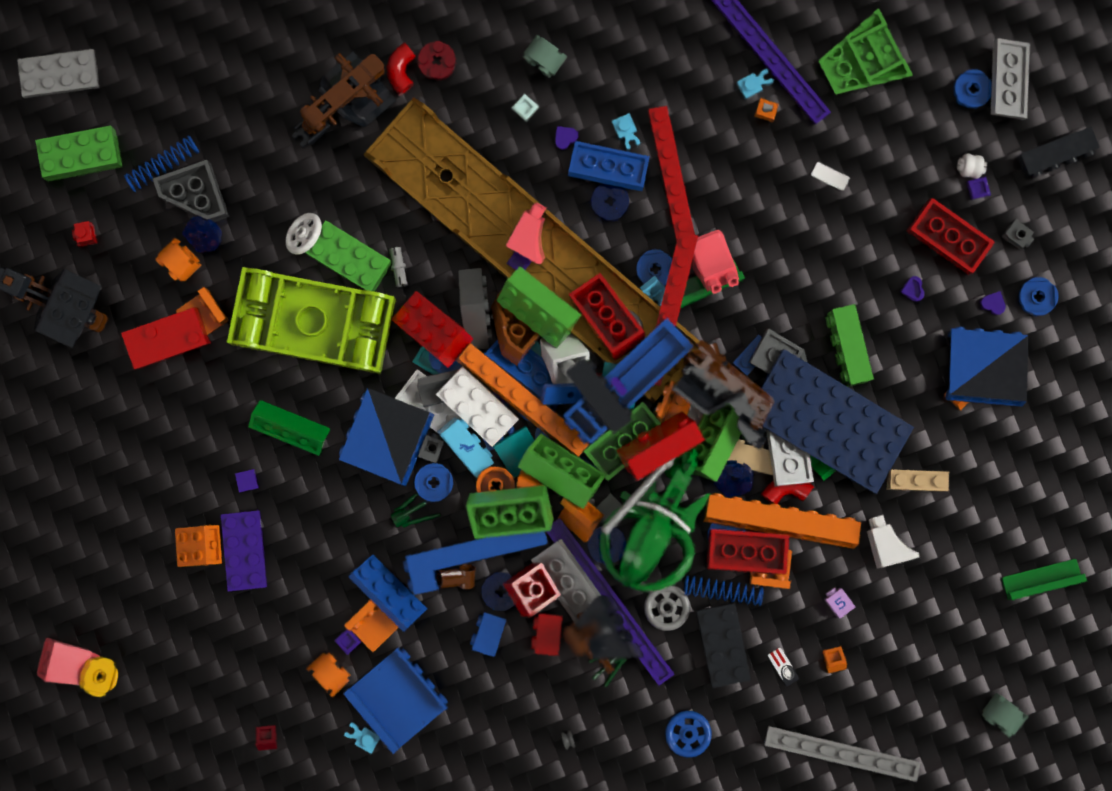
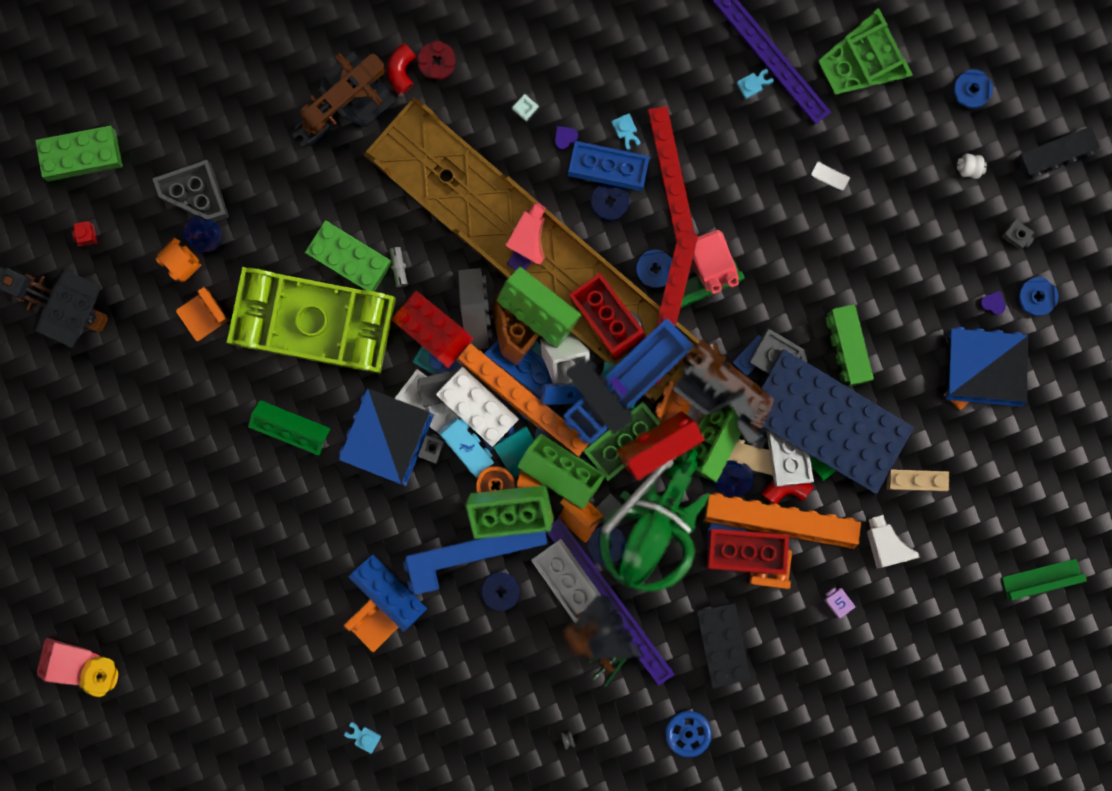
(58, 73): light grey plate -> none
(161, 166): blue piece -> none
(166, 338): red brick -> none
(198, 545): orange bracket -> none
(243, 550): dark purple plate -> none
(246, 480): dark purple tile -> none
(266, 737): dark red slope -> none
(303, 234): white plate -> none
(328, 673): orange brick -> none
(347, 641): dark purple tile -> none
(396, 699): blue panel -> none
(401, 515): dark green plant -> none
(440, 491): blue plate -> none
(462, 577): reddish brown piece -> none
(489, 633): blue brick -> none
(531, 589): red brick -> none
(545, 55): sand green brick -> none
(548, 634): red brick -> none
(654, 290): medium azure plate -> none
(677, 620): light grey plate -> none
(759, 599): blue piece -> none
(766, 110): orange slope -> none
(783, 666): sticker -> none
(834, 659): orange slope -> none
(842, 753): light grey plate -> none
(913, 289): dark purple tile -> none
(950, 236): red brick -> none
(978, 188): dark purple tile -> none
(1005, 714): sand green brick -> none
(1010, 78): light grey plate -> none

